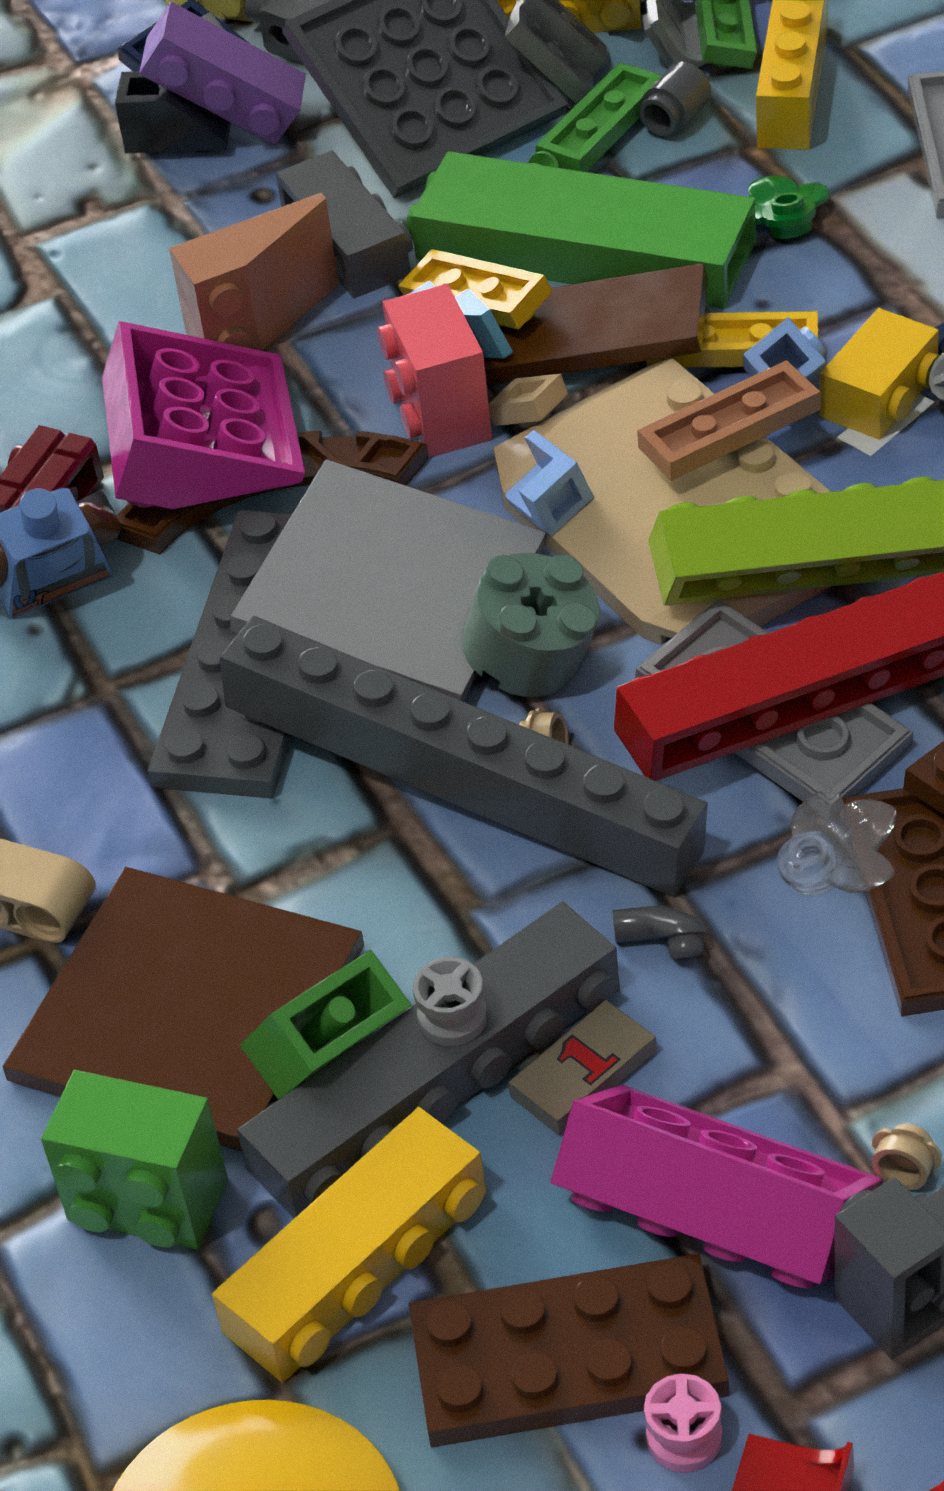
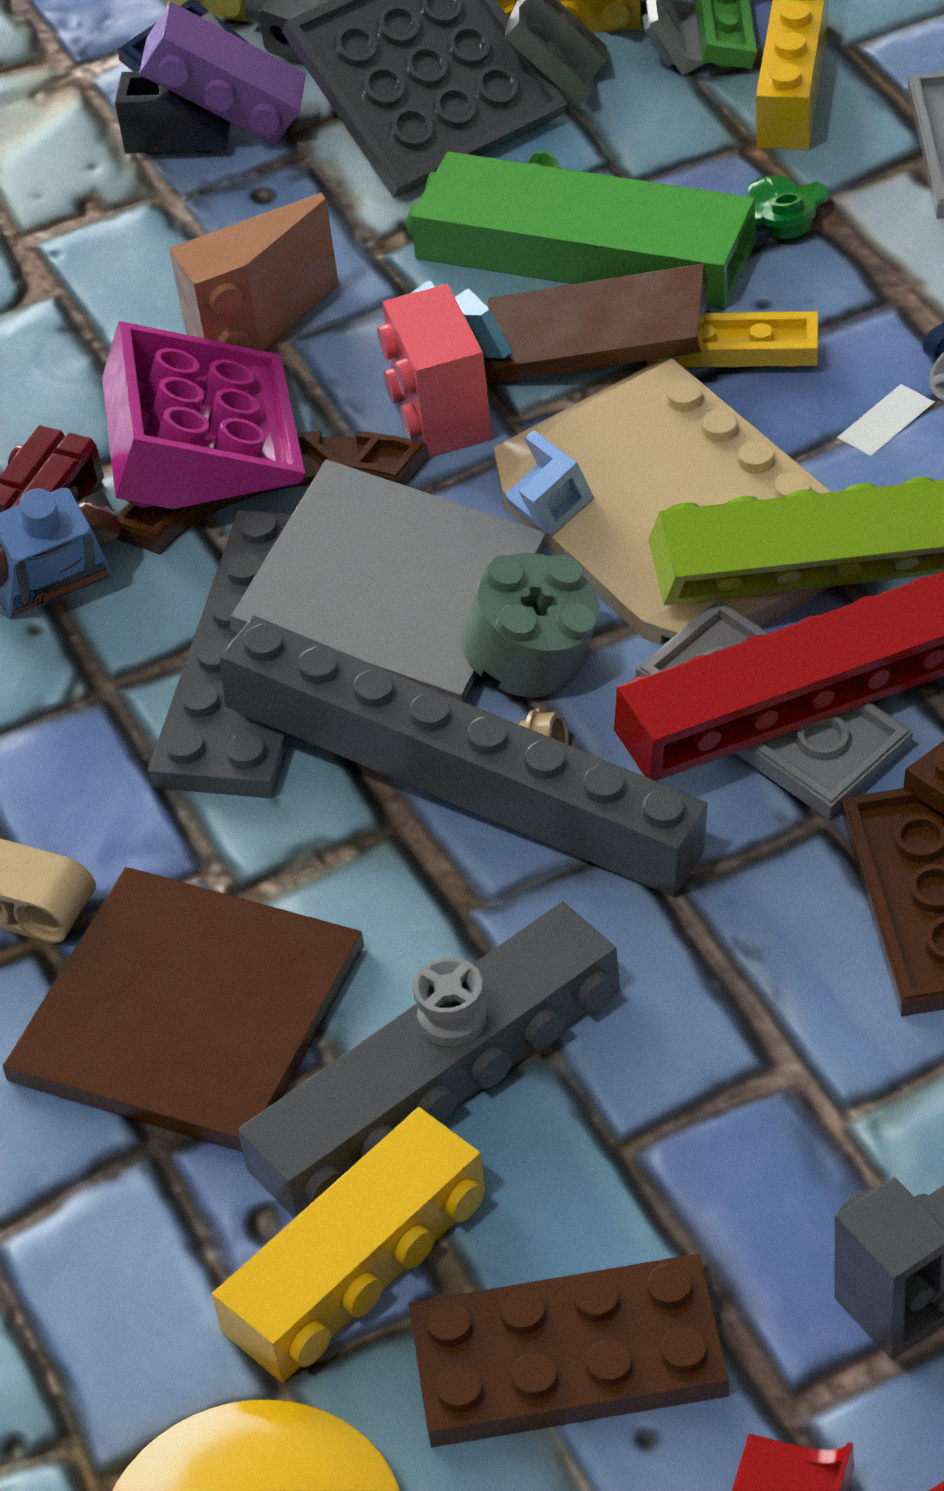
(135, 1159): bright green brick -> none
(324, 1023): bright green brick -> none
(366, 240): dark grey brick -> none
(507, 291): yellow plate -> none
(528, 400): tan plate -> none
(582, 1062): dark tan tile -> none
(598, 118): bright green plate -> none
(660, 923): dark grey arm -> none
(674, 99): dark grey brick -> none
(681, 1403): bright pink wheel -> none
(707, 1181): dark pink slope -> none
(729, 420): nougat plate -> none
(787, 343): light blue brick -> none
(840, 841): clear plate -> none
(878, 373): yellow brick -> none
(906, 1154): tan plate -> none

